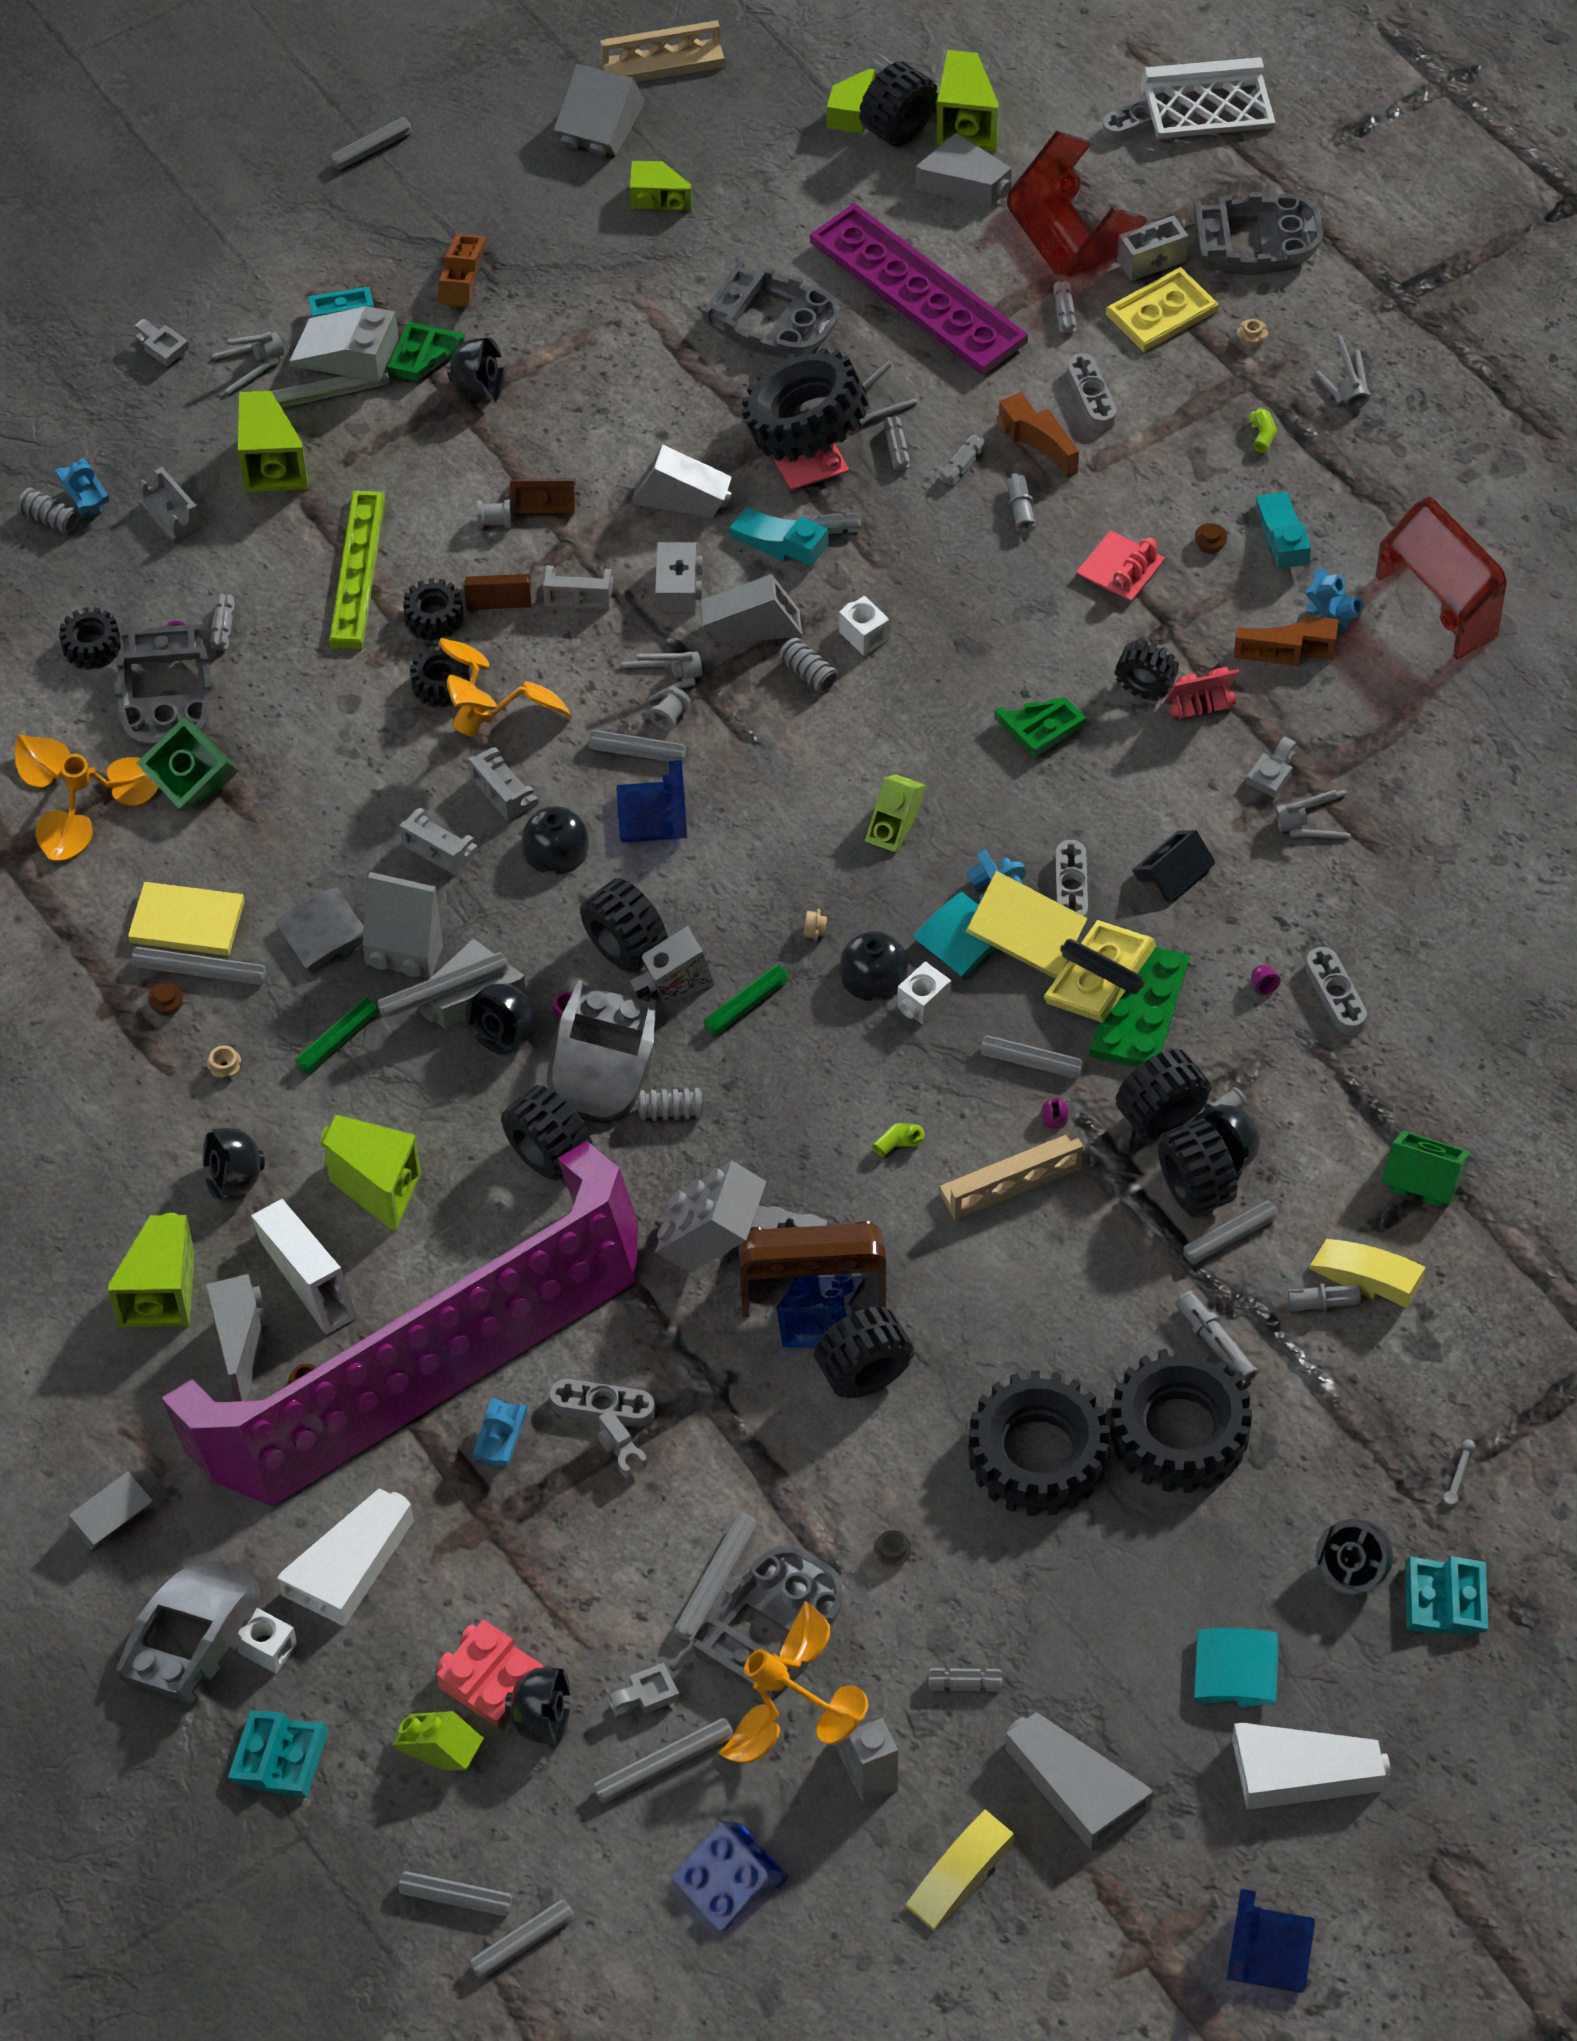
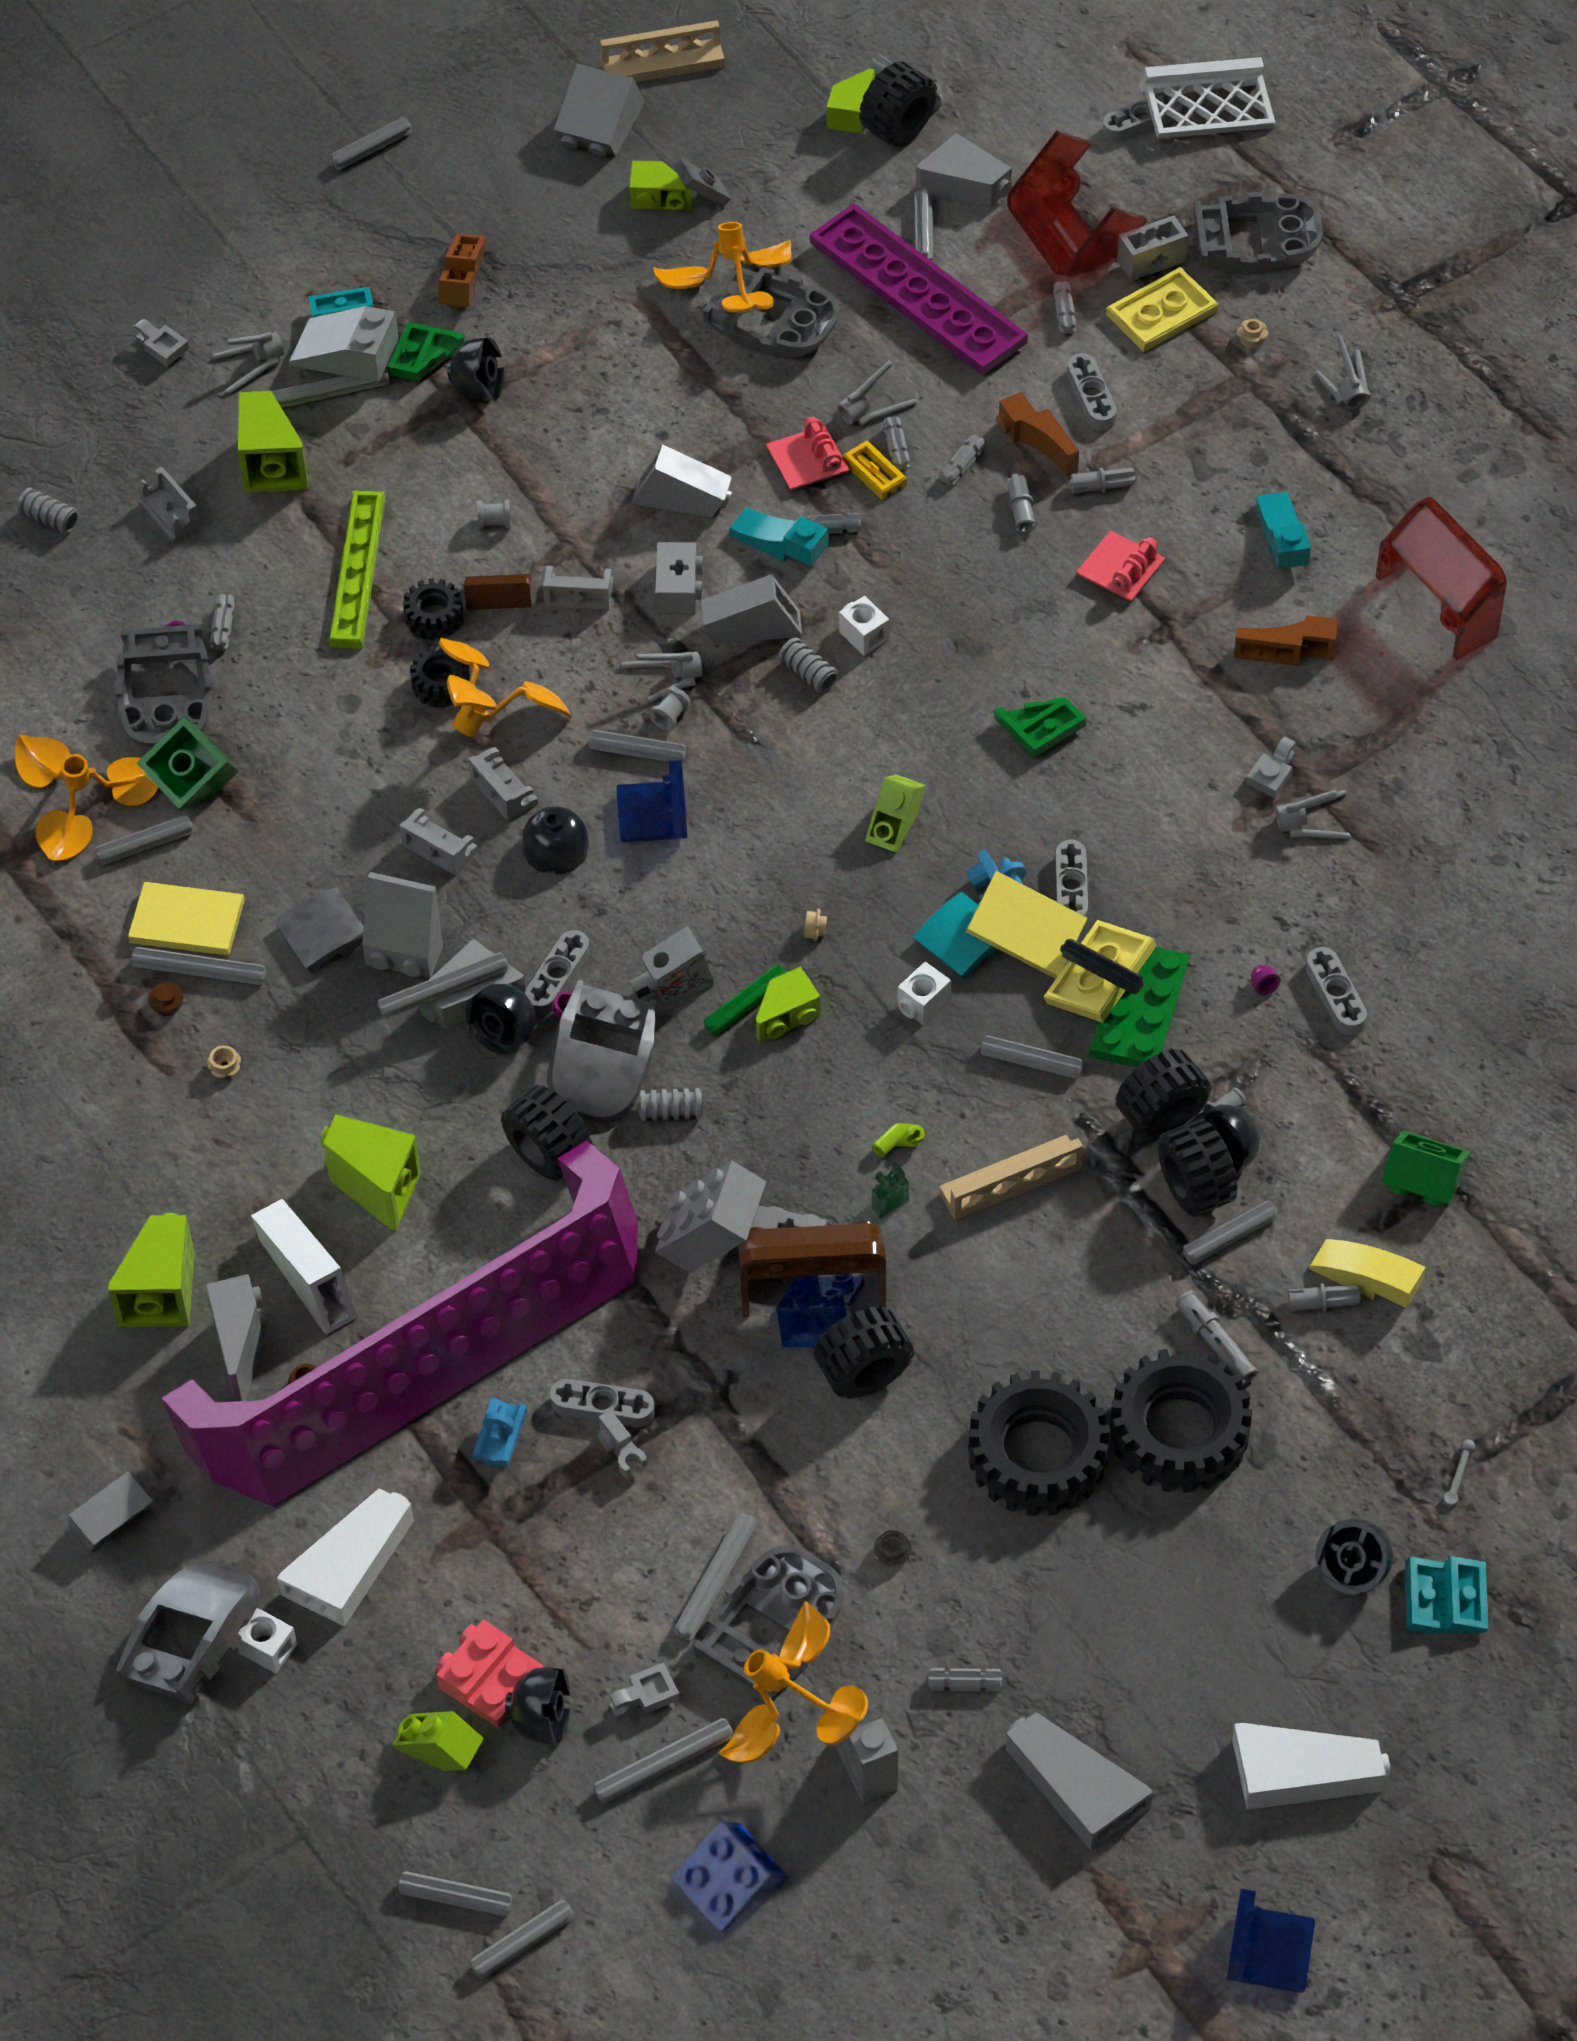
(83, 488): dark azure hips -> none
(86, 624): black tyre -> none
(144, 840): none -> light grey axle
(232, 1162): black cylinder -> none
(278, 1754): teal slope -> none
(336, 1035): green axle -> none
(542, 495): reddish brown panel -> none
(558, 958): none -> light grey beam
(622, 923): black tyre -> none
(702, 182): none -> flat silver plate
(731, 244): none -> light orange plant
(787, 1004): none -> lime slope
(792, 385): black tyre -> none
(869, 472): none -> yellow tile
(873, 966): black cylinder -> none
(890, 1191): none -> clear green plate
(923, 223): none -> light grey axle
(960, 1870): light yellow slope -> none
(967, 102): lime slope -> none
(1047, 1113): magenta hinge -> none
(1102, 480): none -> light grey axle
(1146, 670): black tyre -> none
(1176, 863): black panel -> none
(1210, 538): reddish brown plate -> none
(1210, 687): coral hinge -> none
(1236, 1666): teal slope -> none
(1268, 430): lime arm -> none
(1329, 599): dark azure hips -> none

